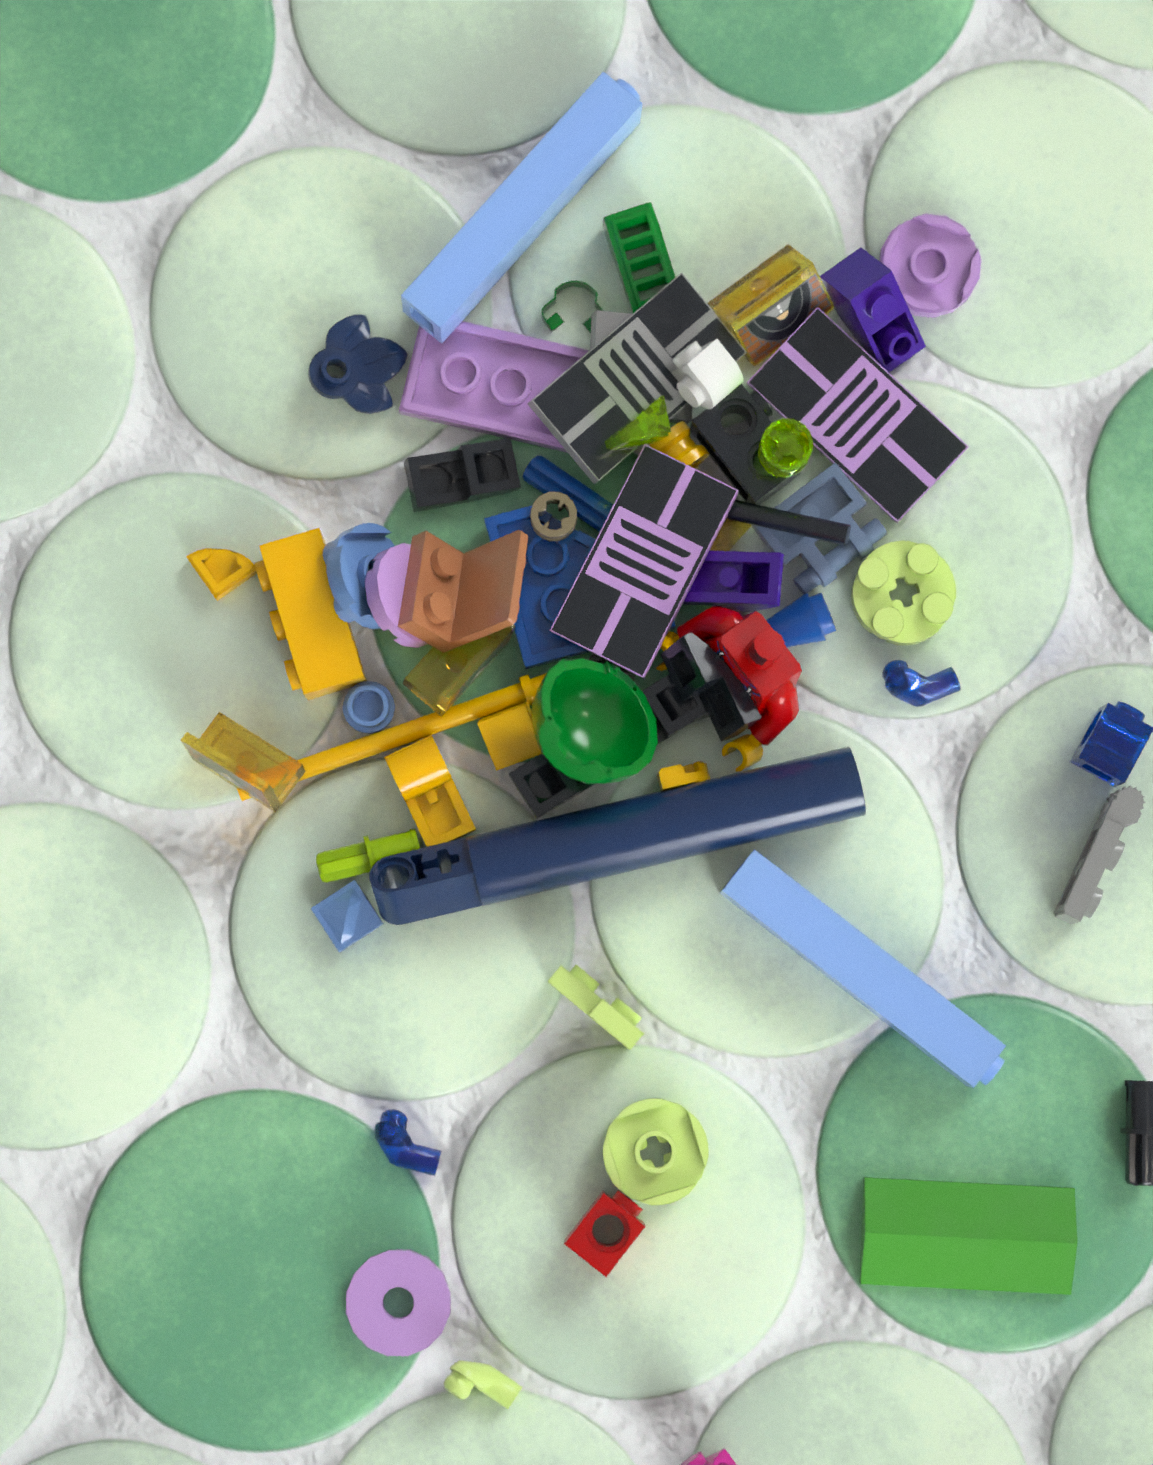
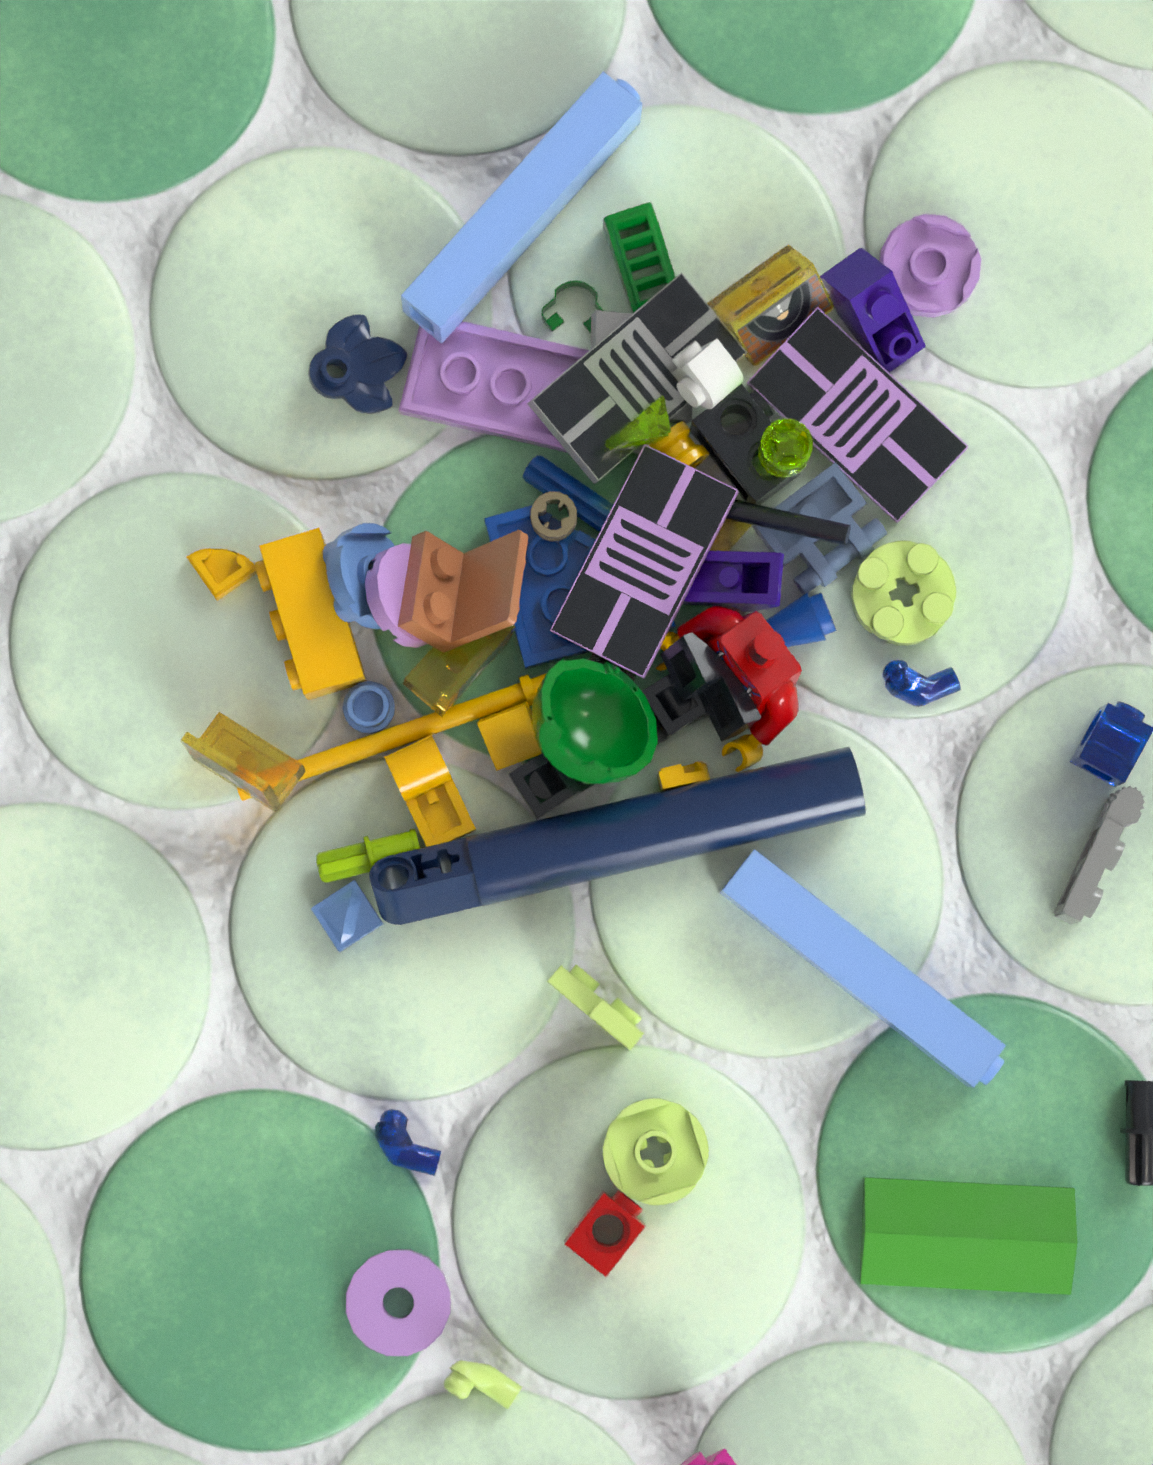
(462, 475): black slope -> none

